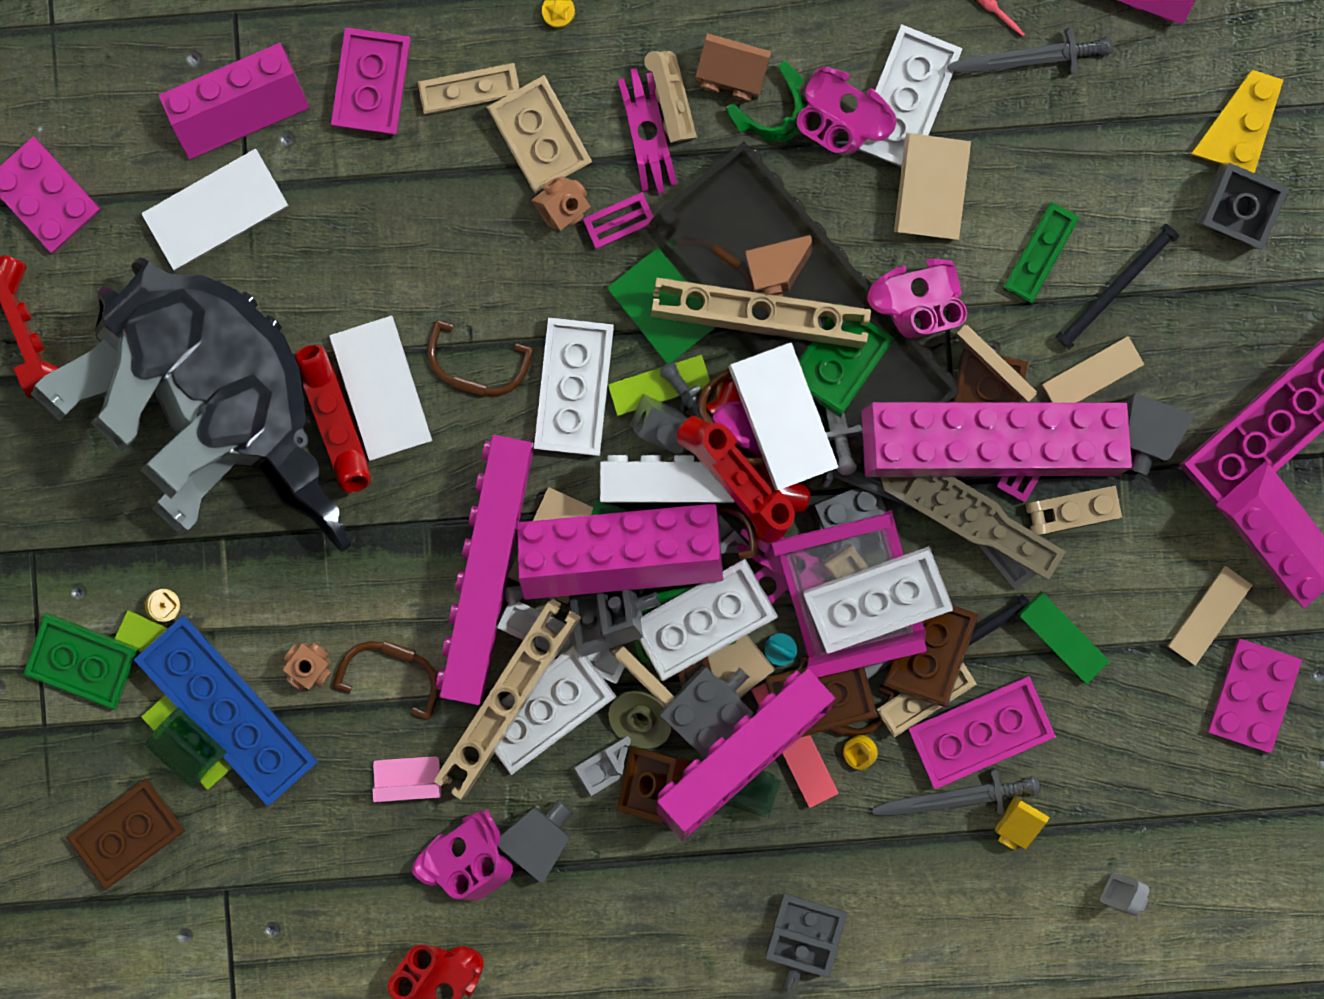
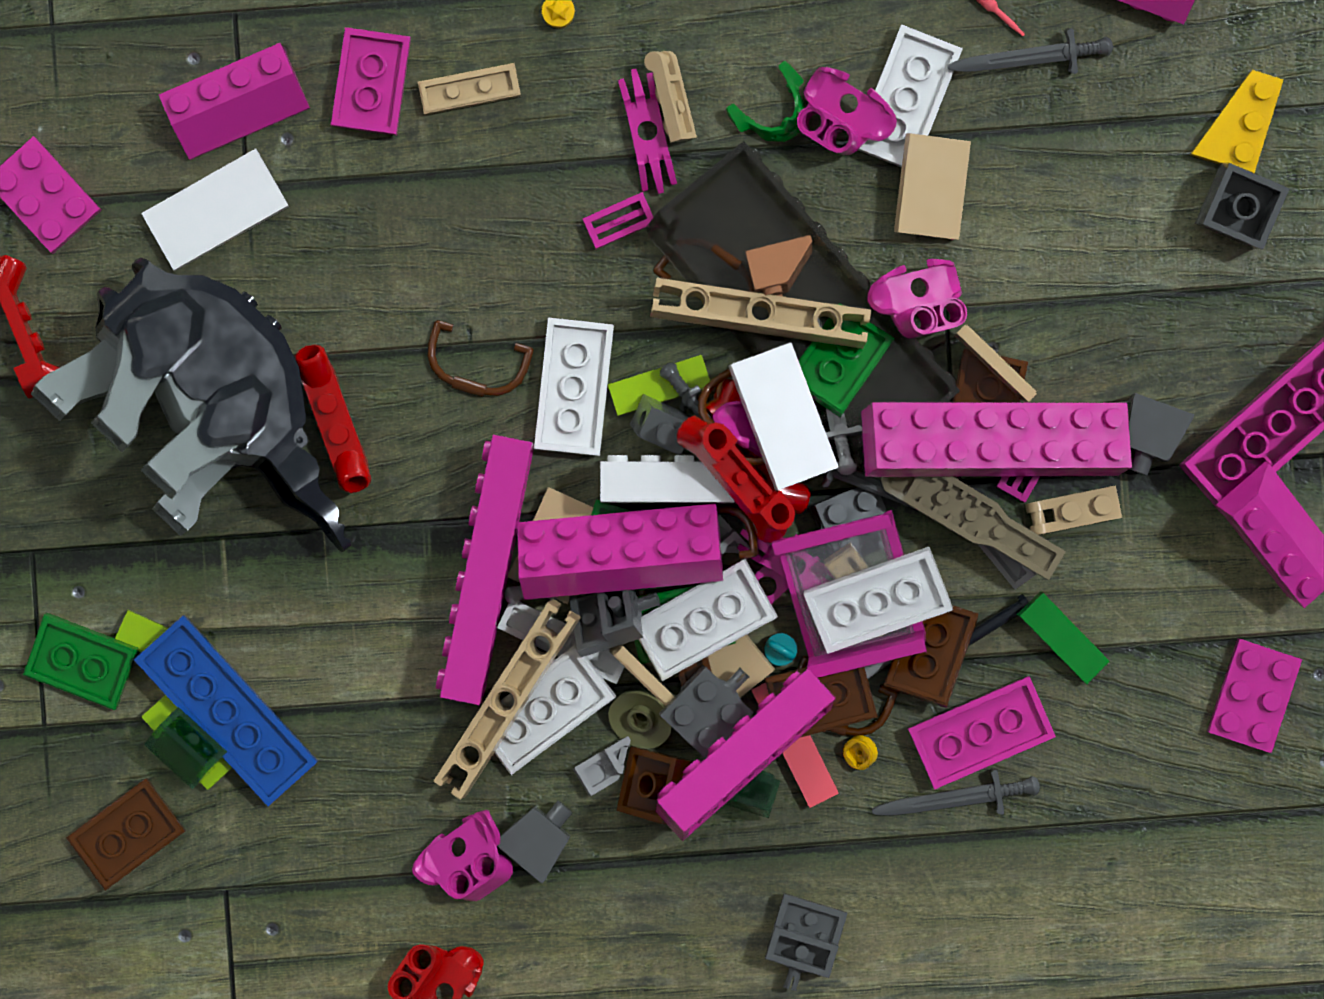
(162, 605): yellow tile -> none
(319, 666): nougat brick -> none
(381, 388): white tile -> none
(397, 652): reddish brown piece -> none
(406, 779): bright pink panel -> none
(539, 133): tan tile -> none
(561, 202): nougat brick -> none
(635, 295): green tile -> none
(732, 67): nougat slope -> none
(905, 711): tan tile -> none
(1020, 824): yellow slope -> none
(1041, 252): green tile -> none
(1094, 373): tan tile -> none
(1117, 286): black bar -> none
(1125, 894): light grey piece -> none
(1209, 615): tan tile -> none

